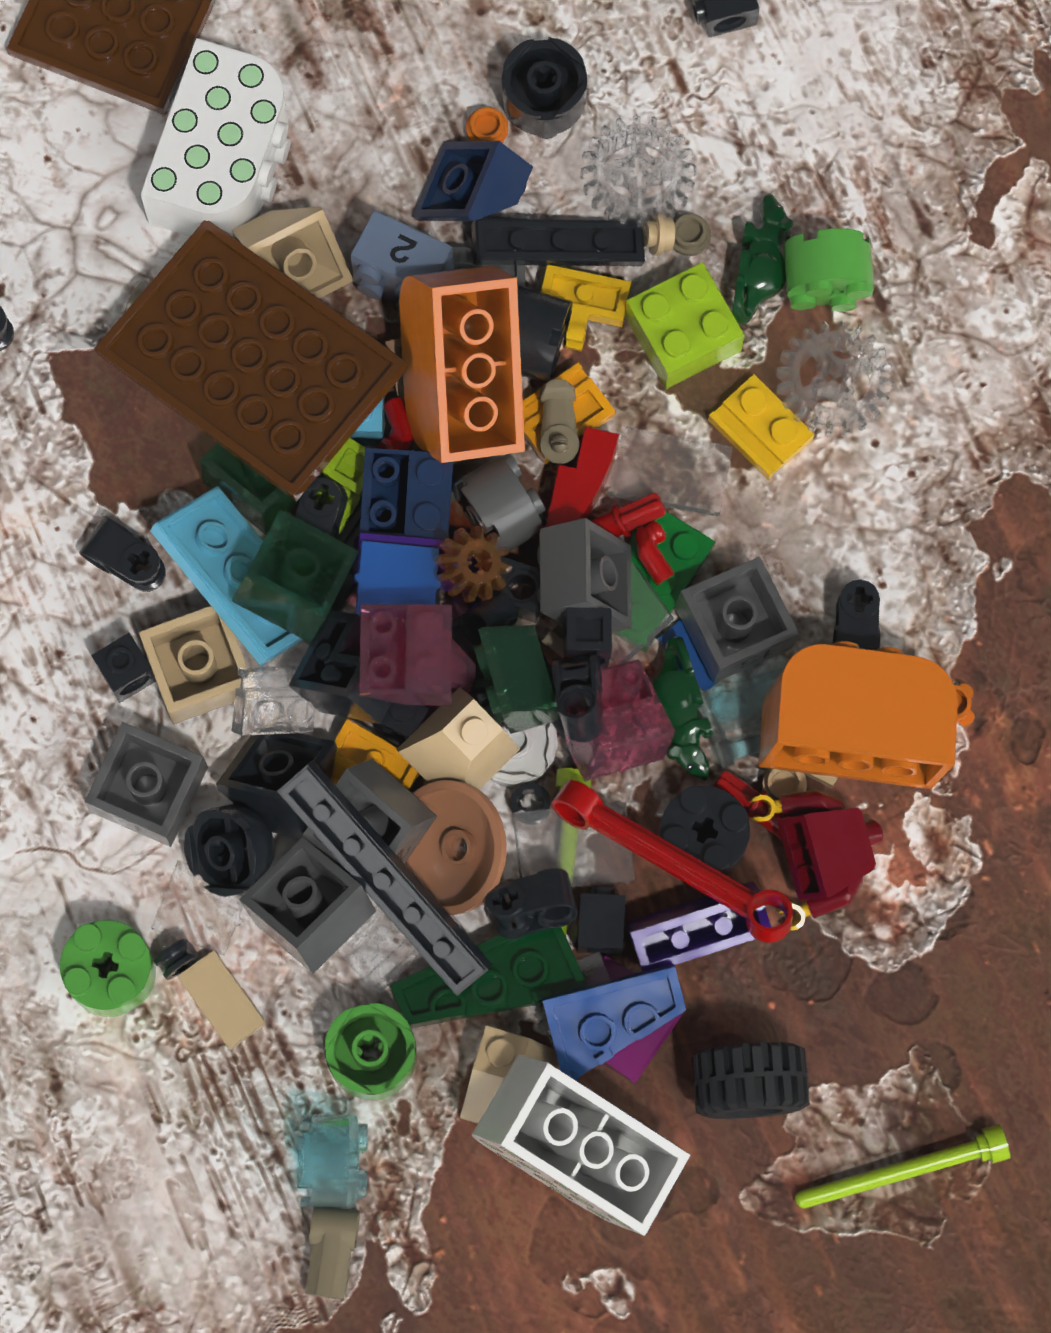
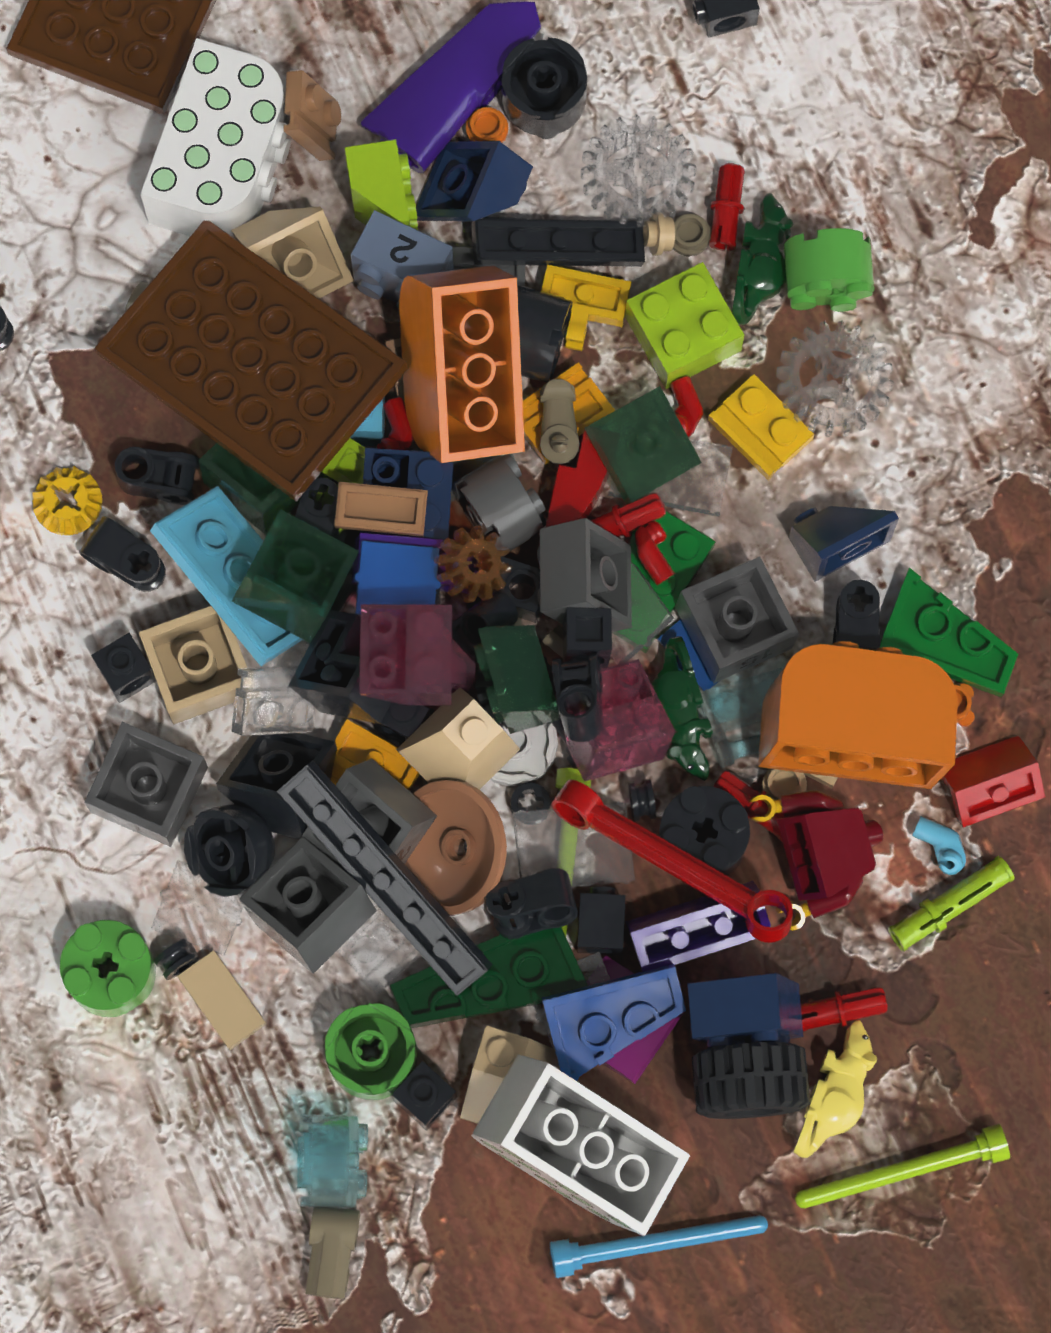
(67, 520): none -> yellow gear
(161, 474): none -> black piece
(312, 115): none -> medium nougat plate
(381, 182): none -> lime slope
(381, 509): none -> medium nougat tile
(424, 1095): none -> black brick
(452, 83): none -> dark purple panel
(570, 1256): none -> dark azure piece
(642, 800): none -> black bush
(643, 445): none -> clear green plate
(689, 409): none -> red arm
(727, 207): none -> red axle
(745, 1010): none -> dark blue brick
(839, 536): none -> dark blue slope
(840, 1098): none -> light yellow animal
(844, 1008): none -> red axle
(934, 629): none -> green wing
(937, 912): none -> lime pin
(946, 845): none -> medium azure arm
(994, 781): none -> red panel

